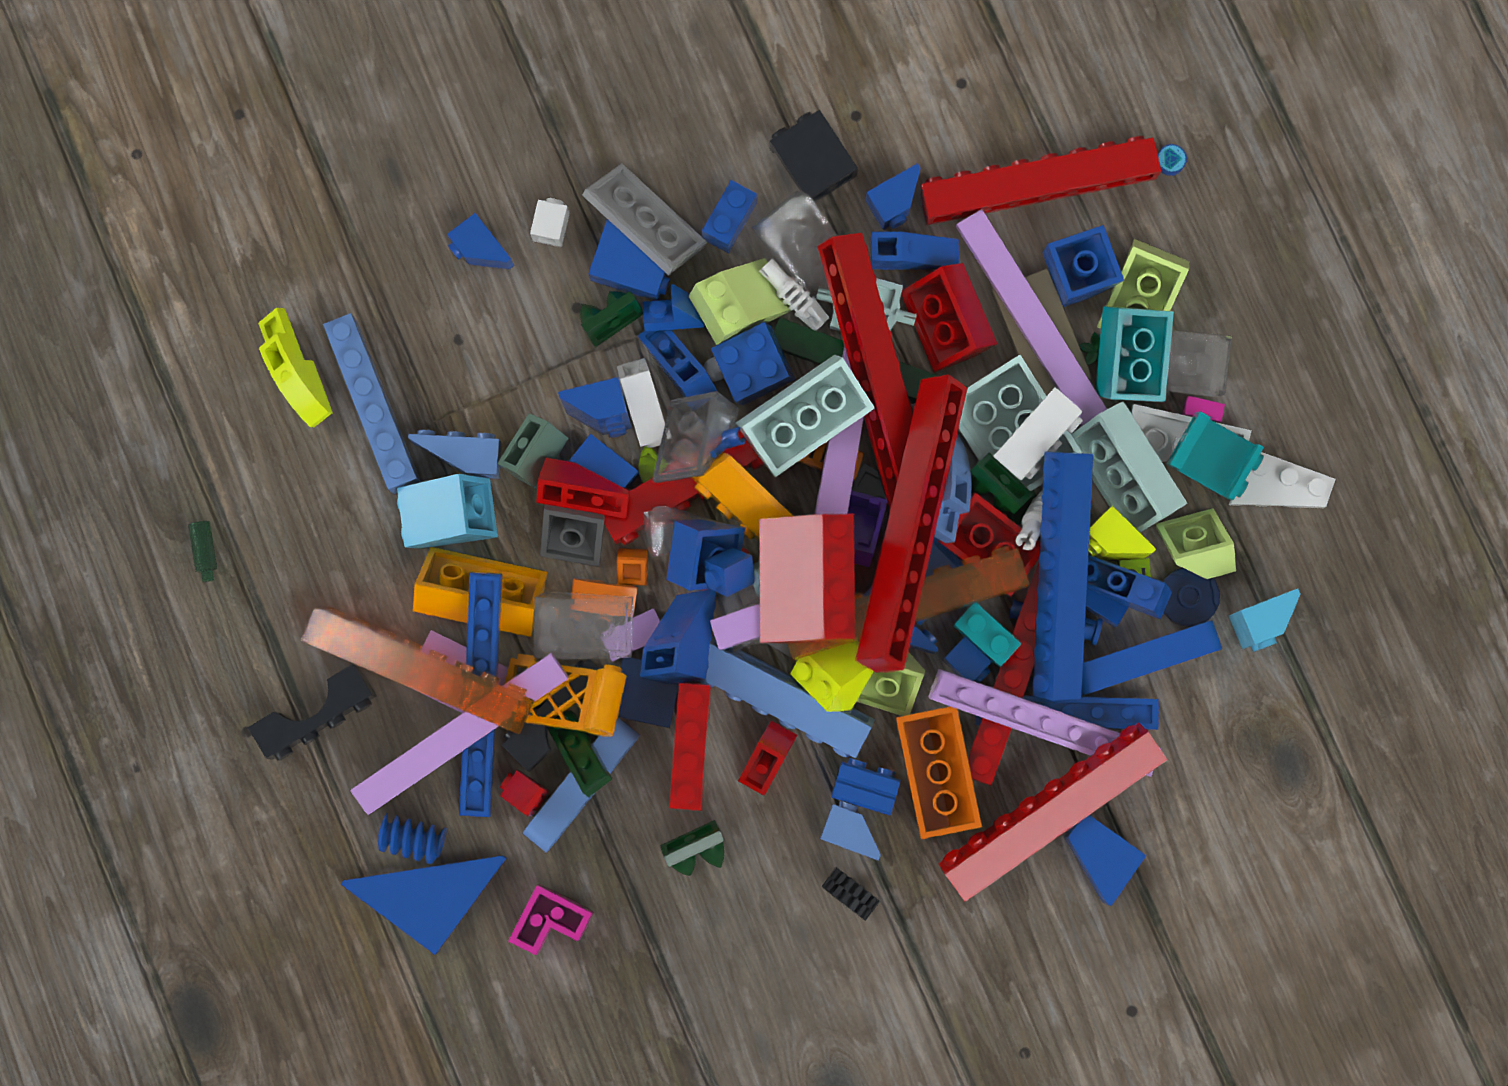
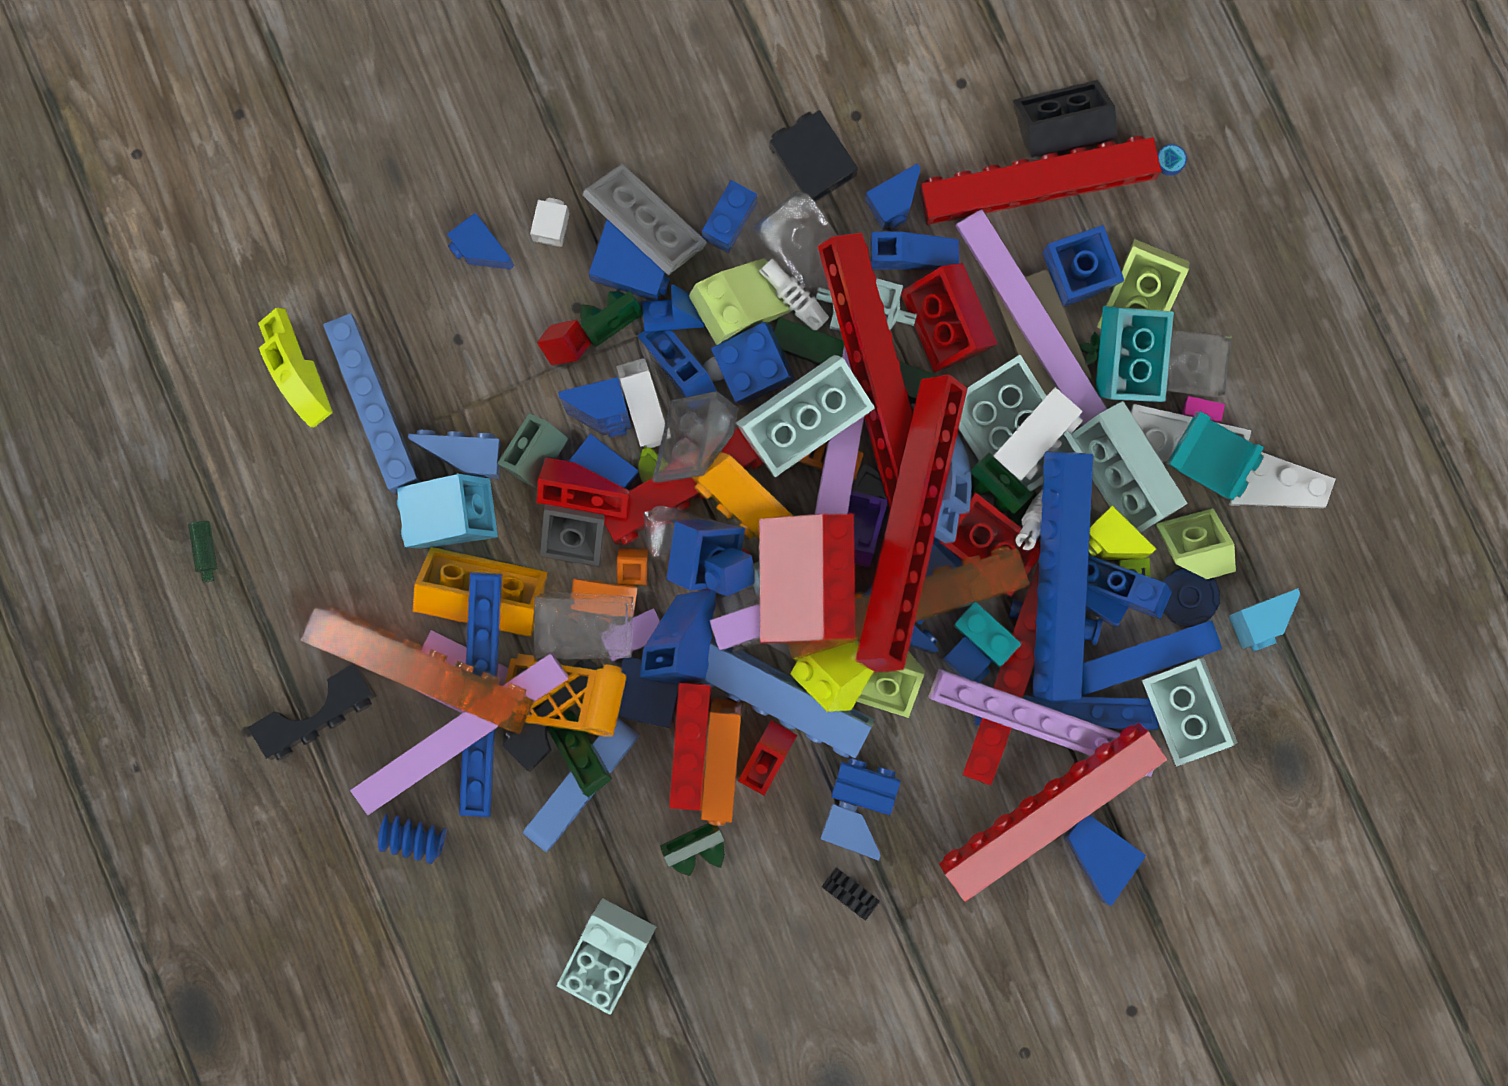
(429, 899): blue tile -> none
(523, 793): red slope -> none
(547, 911): dark pink brick -> none
(564, 342): none -> red panel
(606, 956): none -> light aqua slope
(721, 761): none -> orange slope
(729, 440): blue hand -> none
(938, 772): orange slope -> none
(1066, 118): none -> black slope
(1189, 712): none -> light aqua slope

